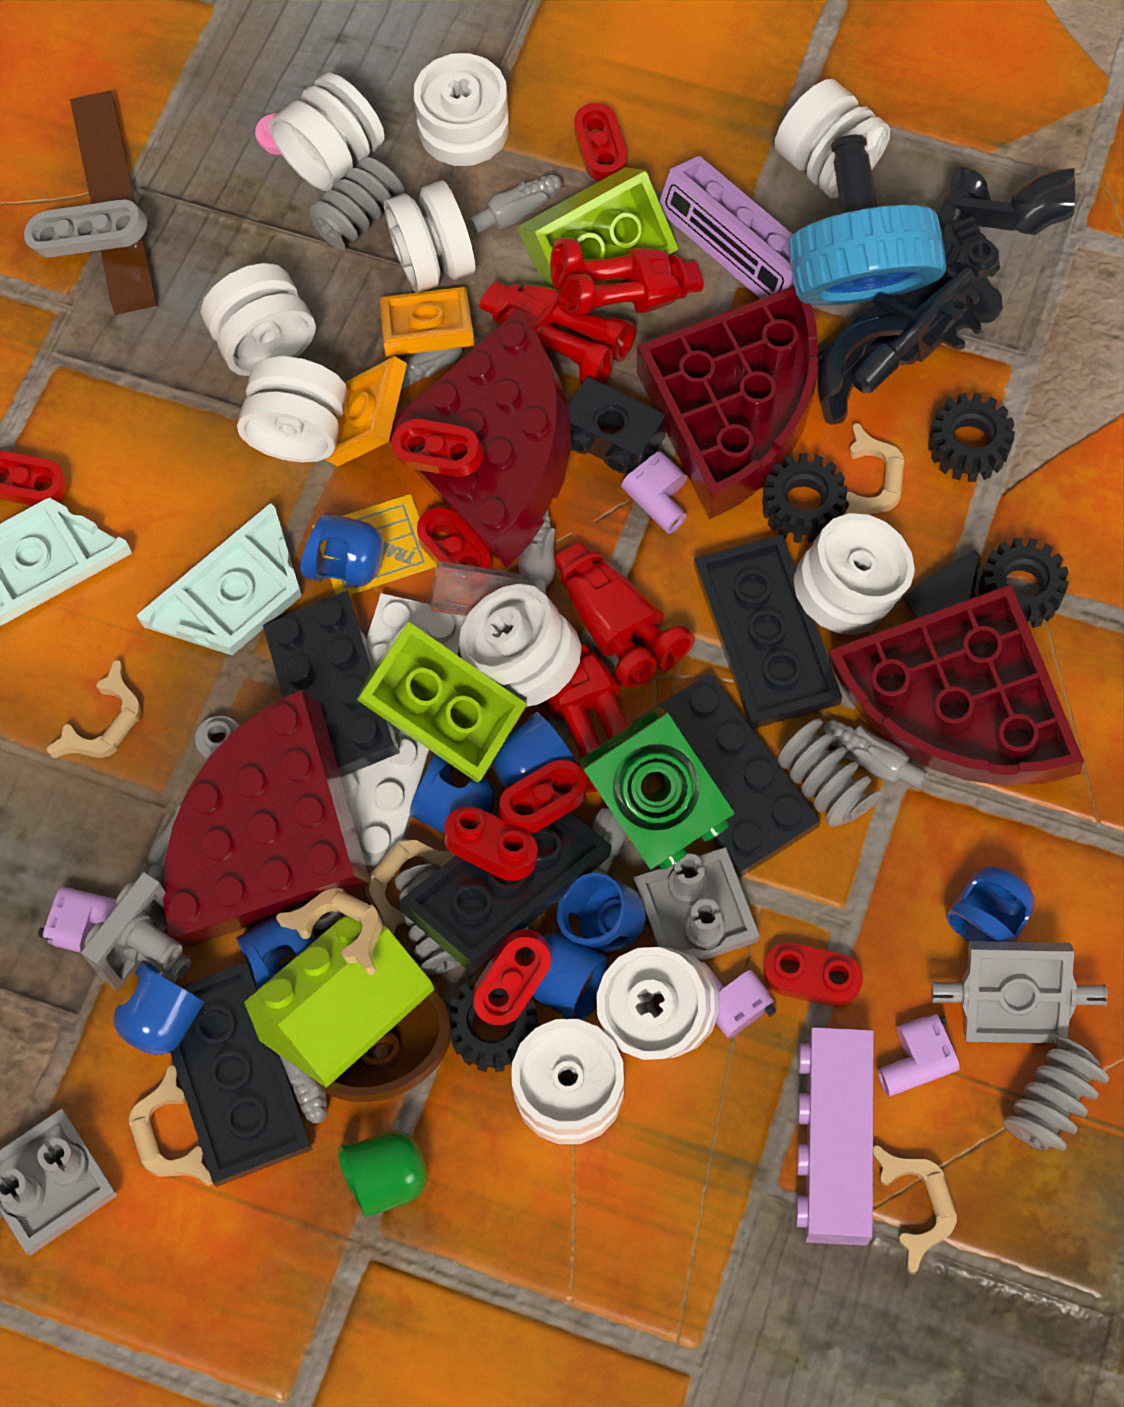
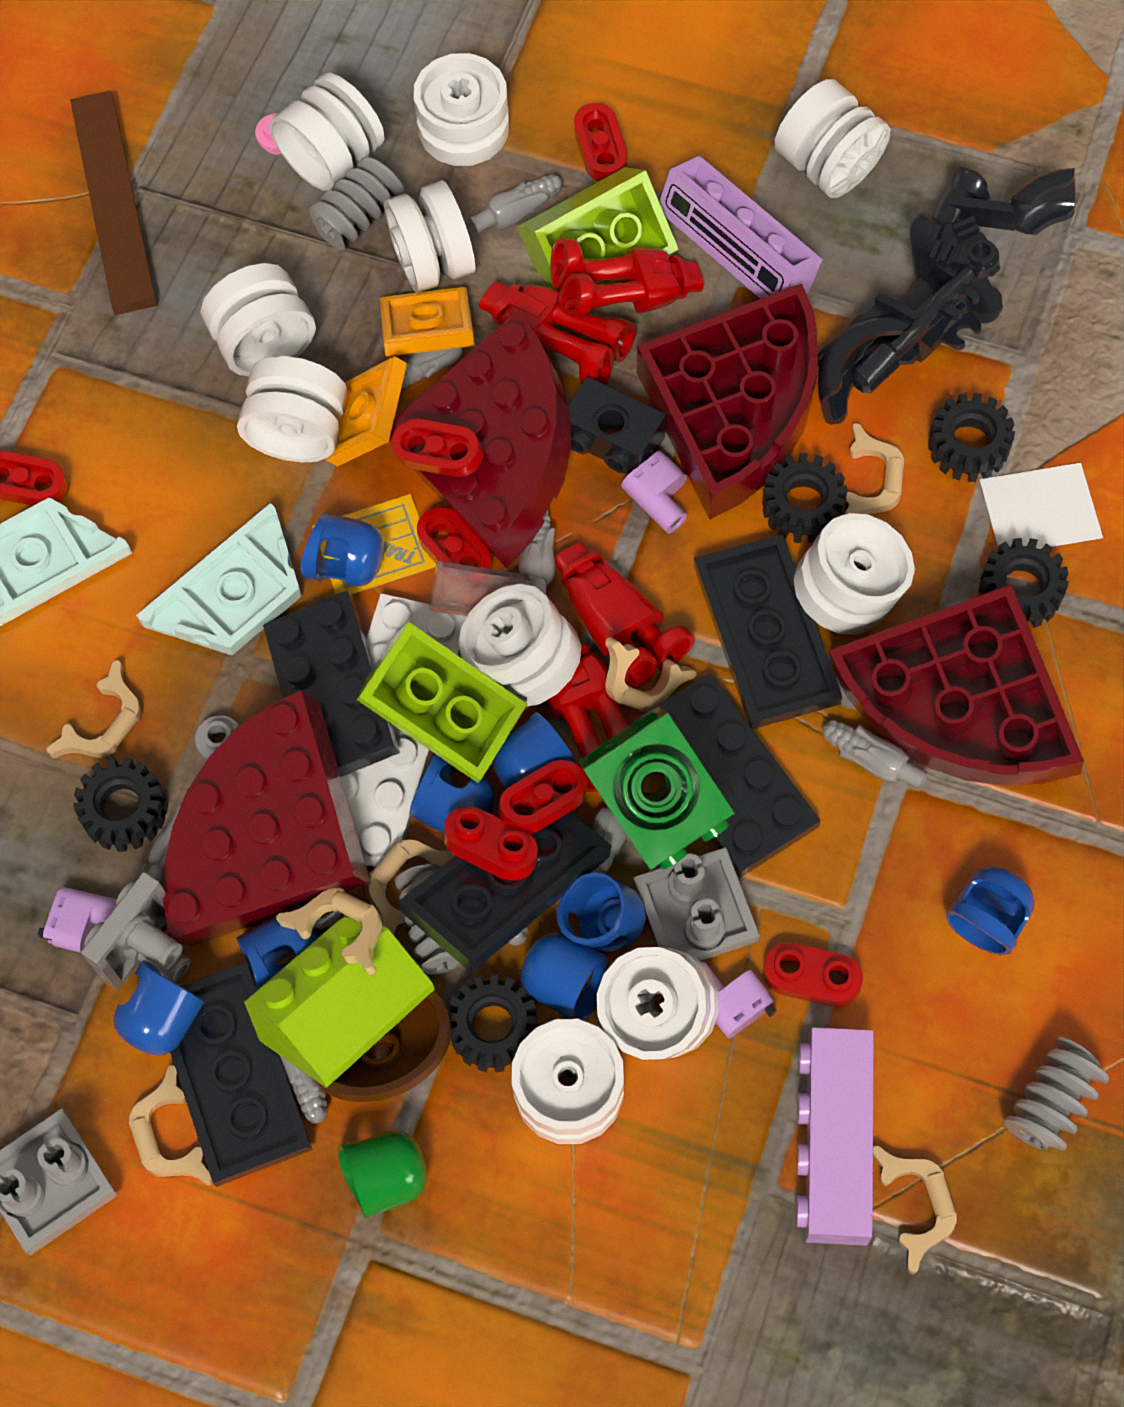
(111, 226): light grey plate -> none
(111, 779): none -> black tyre
(513, 974): red plate -> none
(615, 684): none -> tan helmet
(825, 776): light grey piece -> none
(866, 246): dark azure wheel -> none
(927, 1055): lavender piece -> none
(946, 588): black slope -> none
(1018, 992): light grey plate -> none
(1042, 506): none -> white sticker

